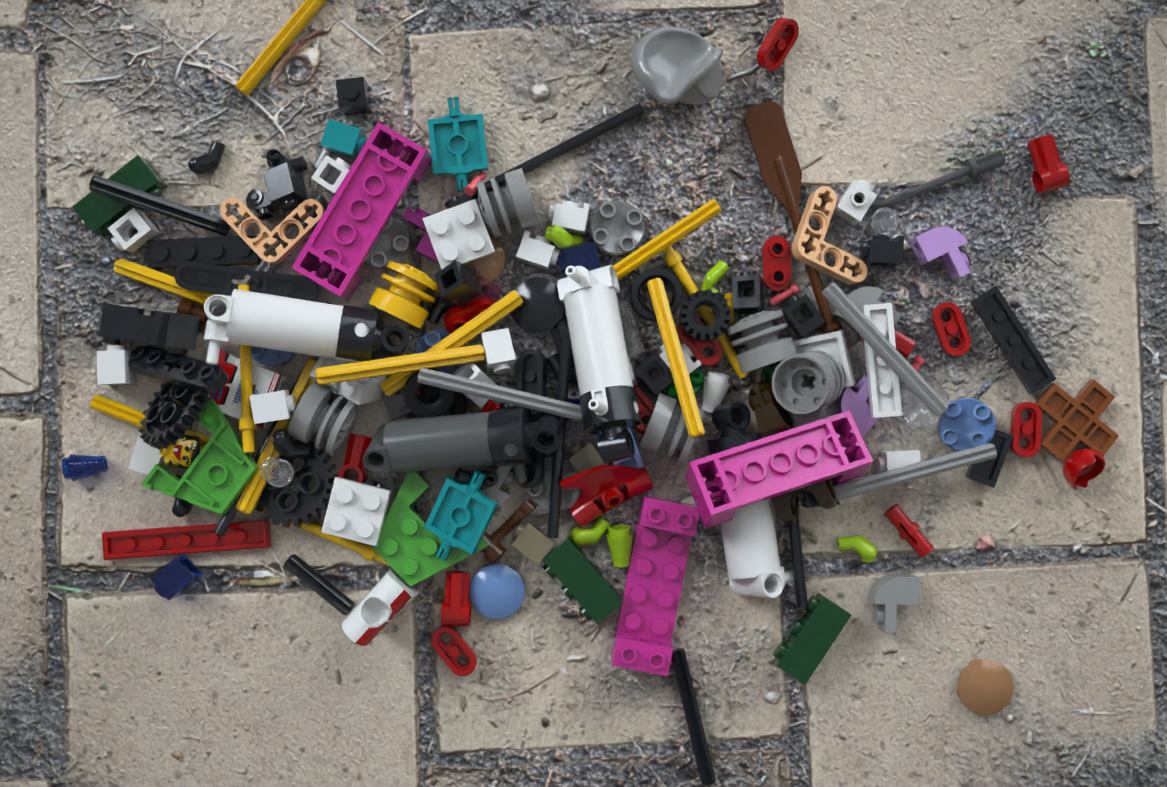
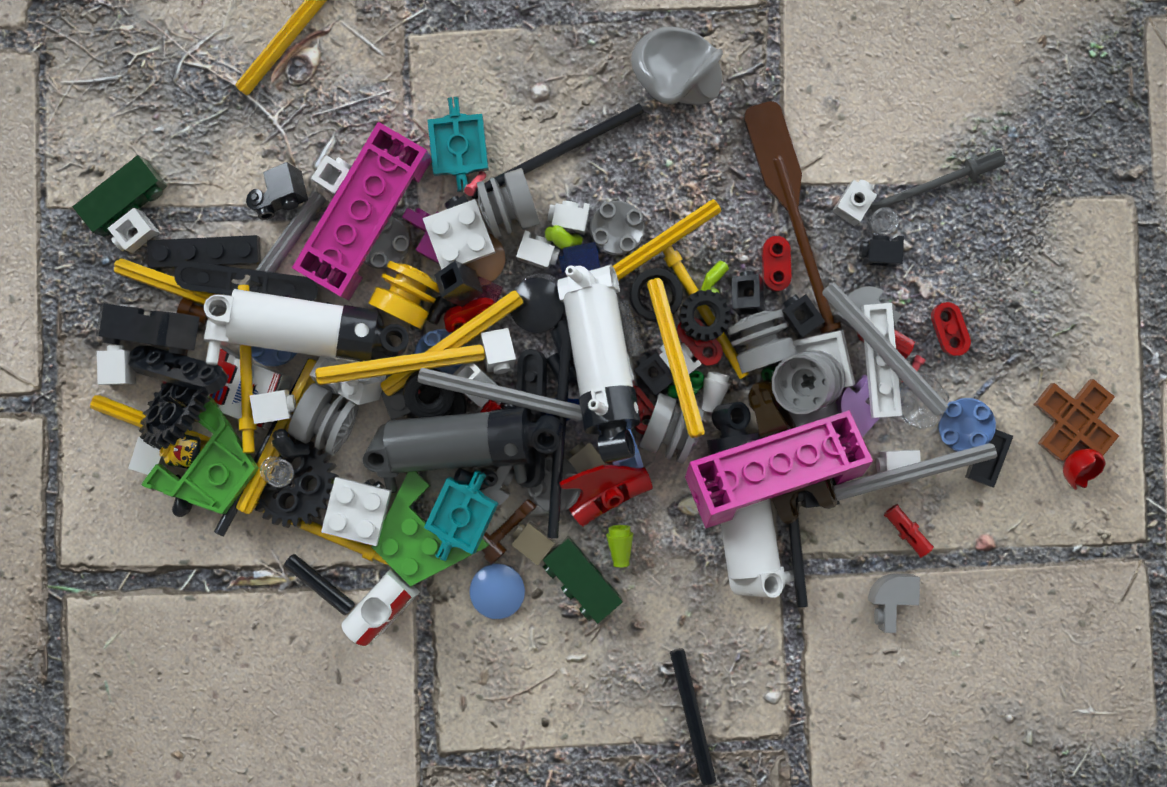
(83, 466): clear blue cone -> none
(159, 205): black axle -> none
(175, 577): clear blue brick -> none
(185, 540): red tile -> none
(207, 162): black arm -> none
(267, 236): light nougat beam -> none
(274, 159): black arm -> none
(343, 139): teal brick -> none
(353, 96): black brick -> none
(354, 455): red piece -> none
(453, 650): red plate -> none
(456, 606): red piece -> none
(589, 536): lime arm -> none
(654, 585): dark pink plate -> none
(728, 296): yellow piece -> none
(777, 44): red plate -> none
(792, 290): coral piece -> none
(810, 638): dark green brick -> none
(819, 247): light nougat beam -> none
(860, 544): lime arm -> none
(942, 243): lavender brick -> none
(985, 686): medium nougat dish -> none
(1013, 340): black plate -> none
(1029, 429): red plate -> none
(1048, 171): red piece -> none

